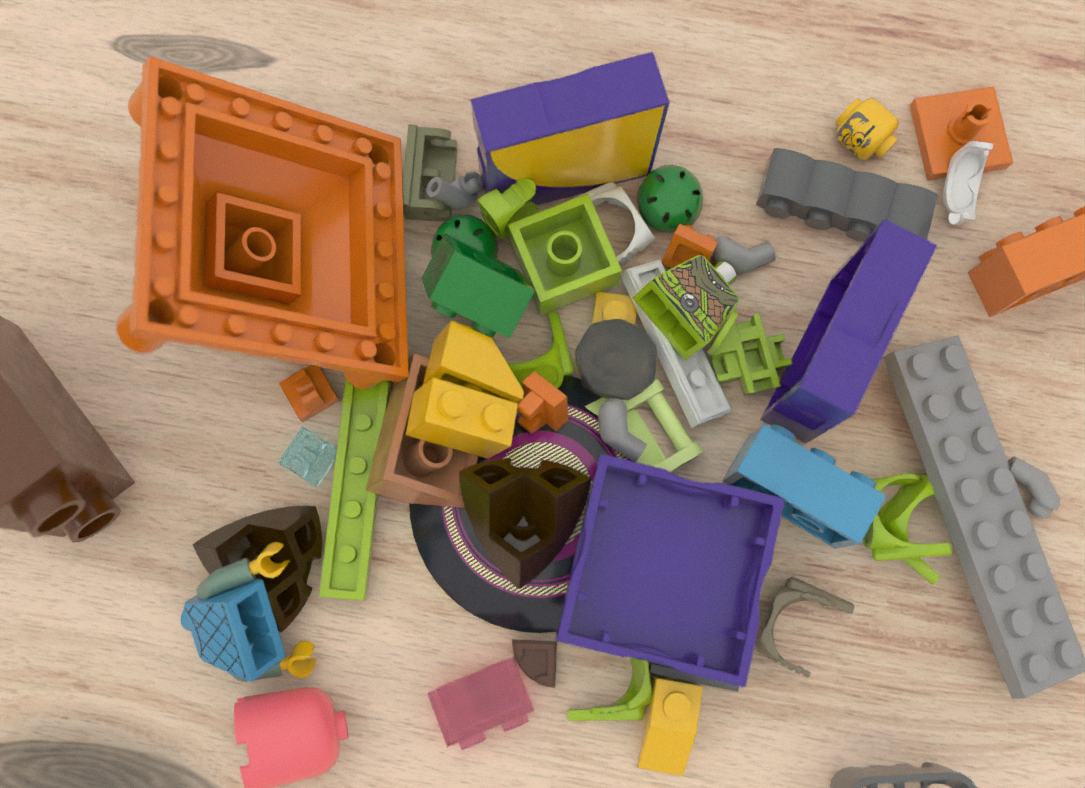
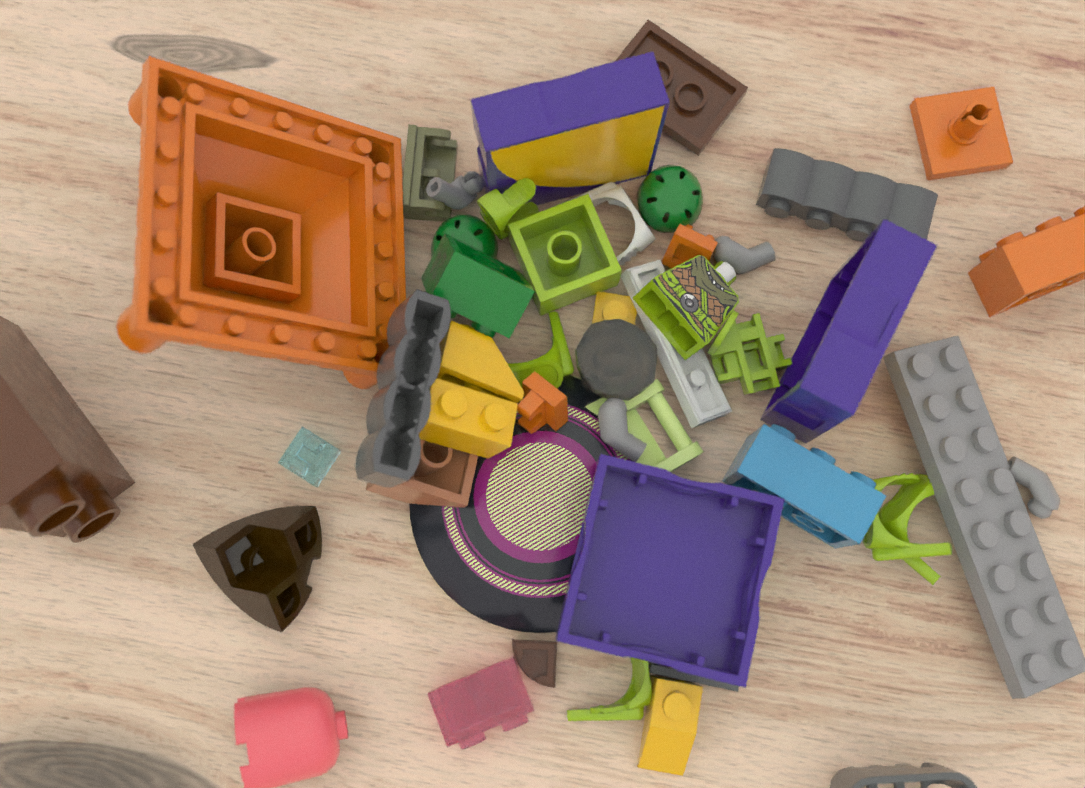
(236, 623): dark azure torso -> none
(309, 392): orange tile -> none
(351, 506): lime plate -> none
(403, 400): none -> dark grey brick
(523, 512): dark brown brick -> none
(696, 88): none -> reddish brown plate
(793, 592): dark tan helmet -> none
(867, 129): yellow head -> none
(964, 181): white helmet -> none

